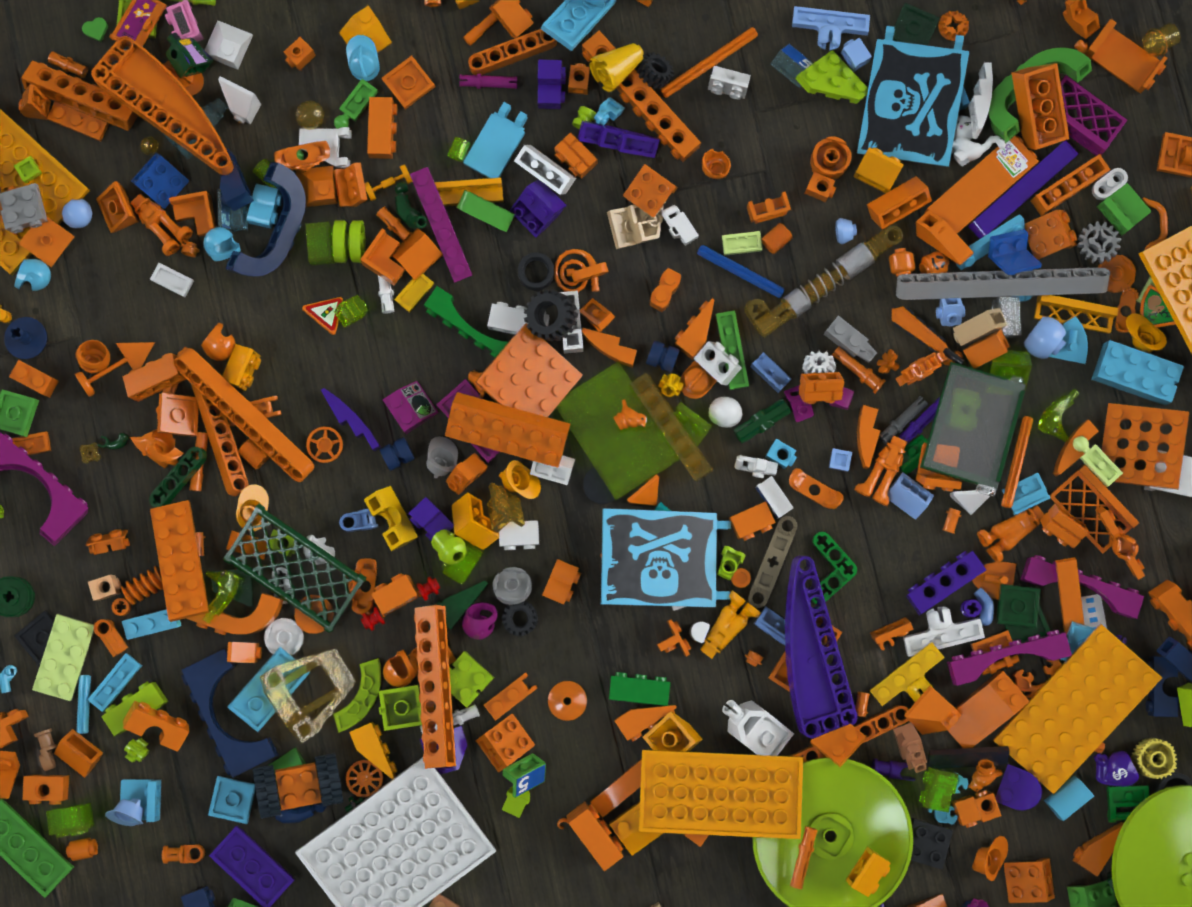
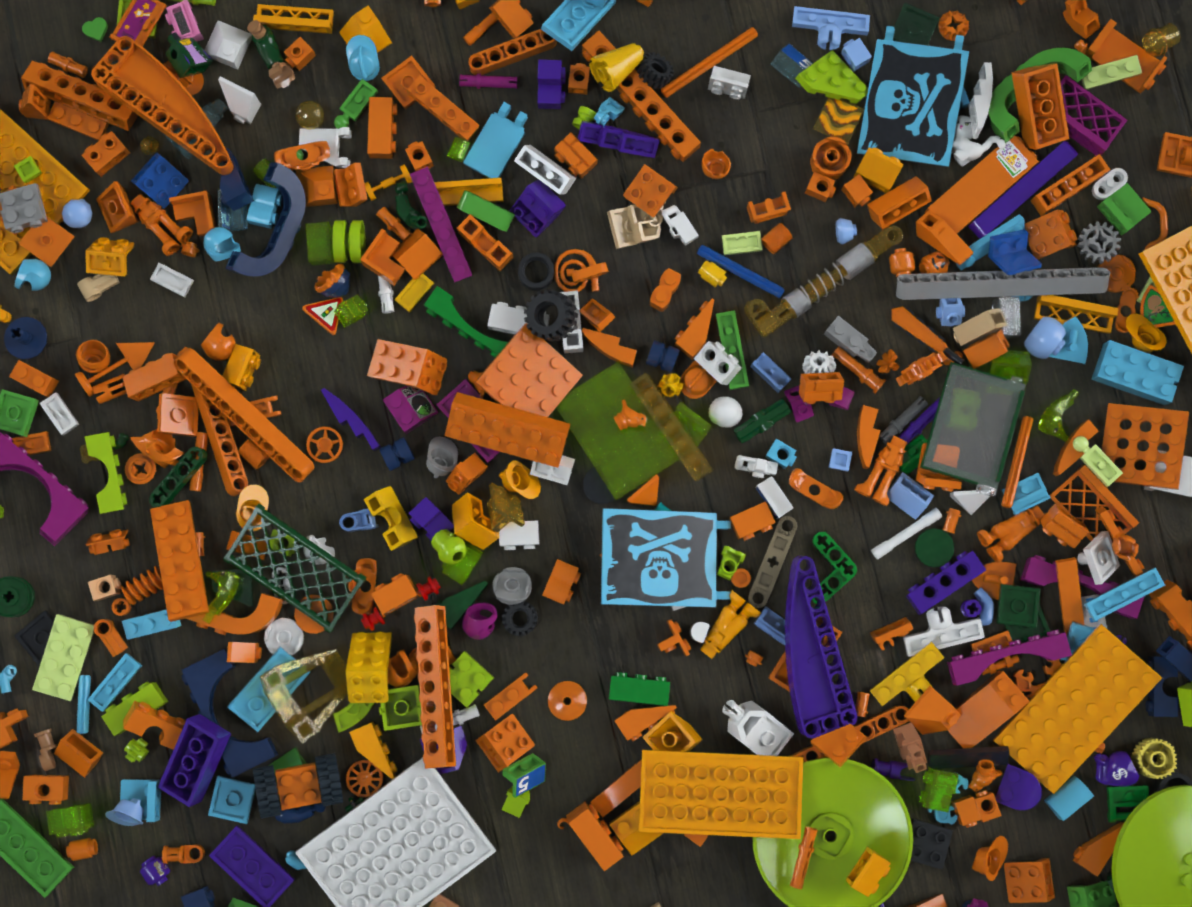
(59, 414): none -> white plate
(94, 286): none -> tan piece
(105, 153): none -> orange brick
(105, 387): none -> orange arm
(108, 256): none -> light orange bracket
(110, 497): none -> lime arch
(131, 470): none -> orange gear
(154, 871): none -> dark purple head
(194, 760): none -> dark purple brick
(268, 49): none -> piece
(294, 23): none -> light orange fence
(294, 861): none -> medium azure arm
(334, 282): none -> hair
(368, 667): none -> yellow bracket
(407, 366): none -> orange bracket
(414, 148): none -> orange brick
(442, 108): none -> orange brick
(484, 243): none -> orange arch
(712, 274): none -> yellow brick
(838, 119): none -> slope
(857, 191): none -> orange brick
(925, 521): none -> white piece
(934, 547): none -> dark green tile
(1100, 557): none -> white tile
(1112, 72): none -> yellowish green plate
(1124, 594): none -> medium azure plate

